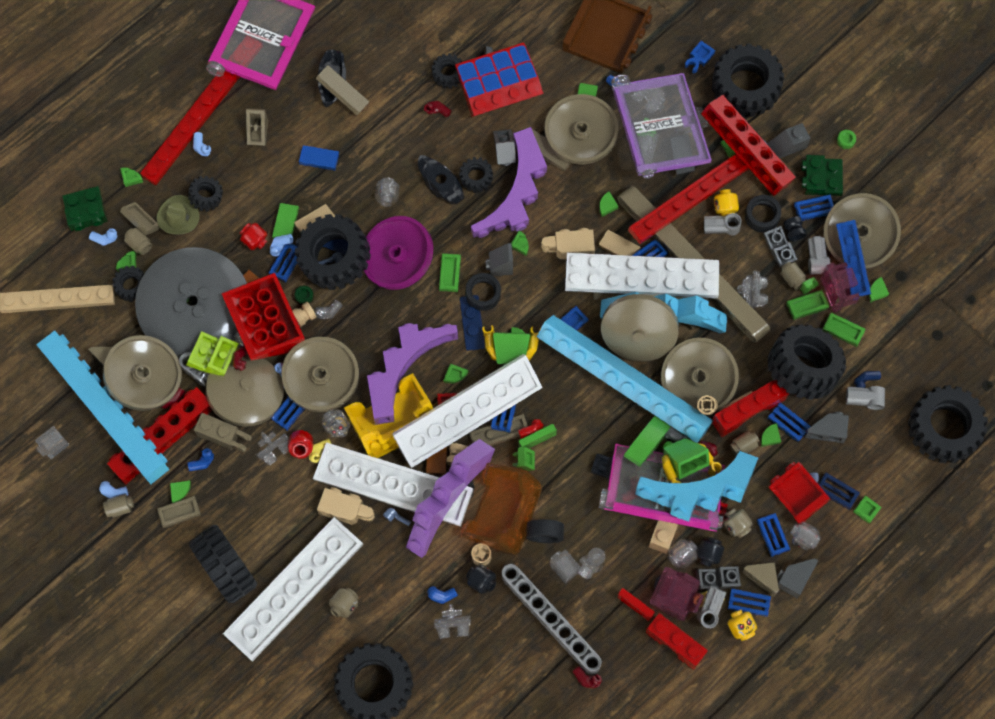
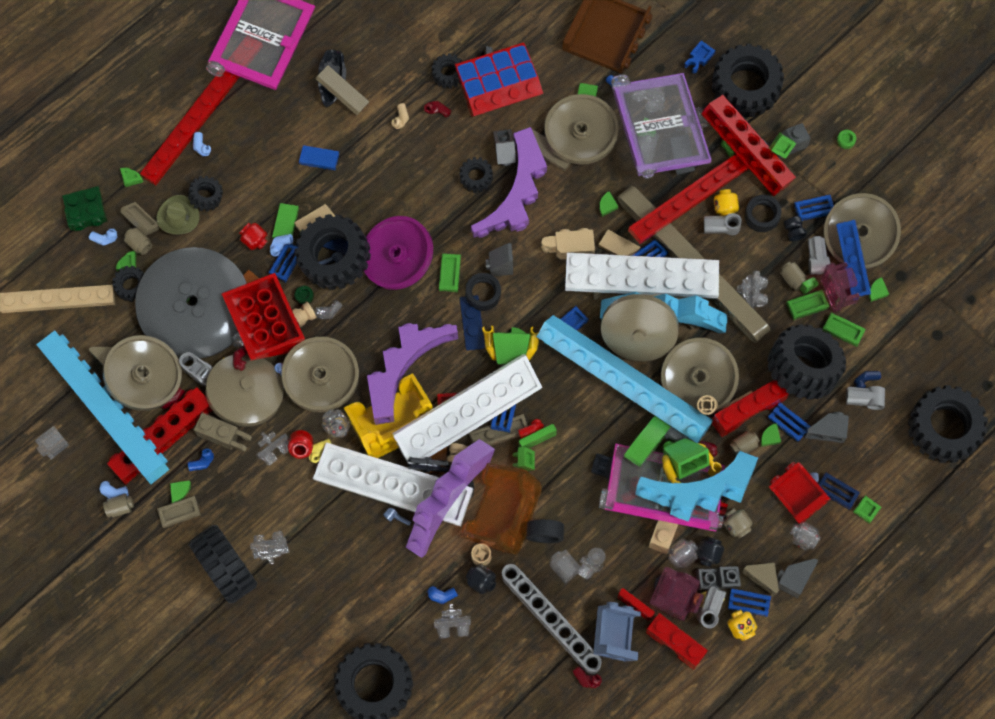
(212, 354): lime slope -> none
(256, 126): dark tan slope -> none
(270, 548): none -> clear hips
(275, 418): blue tile -> none
(293, 589): white plate -> none
(343, 602): dark tan head -> none
(344, 507): tan hinge -> none
(387, 192): clear head -> none
(403, 117): none -> tan arm
(427, 464): none -> black pin
(449, 190): black piece -> none
(455, 374): bright green tile -> none
(520, 243): bright green tile -> none
(614, 632): none -> sand blue panel
(778, 551): blue tile -> none
(779, 246): dark grey slope -> none
(782, 145): none -> bright green tile
(822, 176): dark green plate -> none

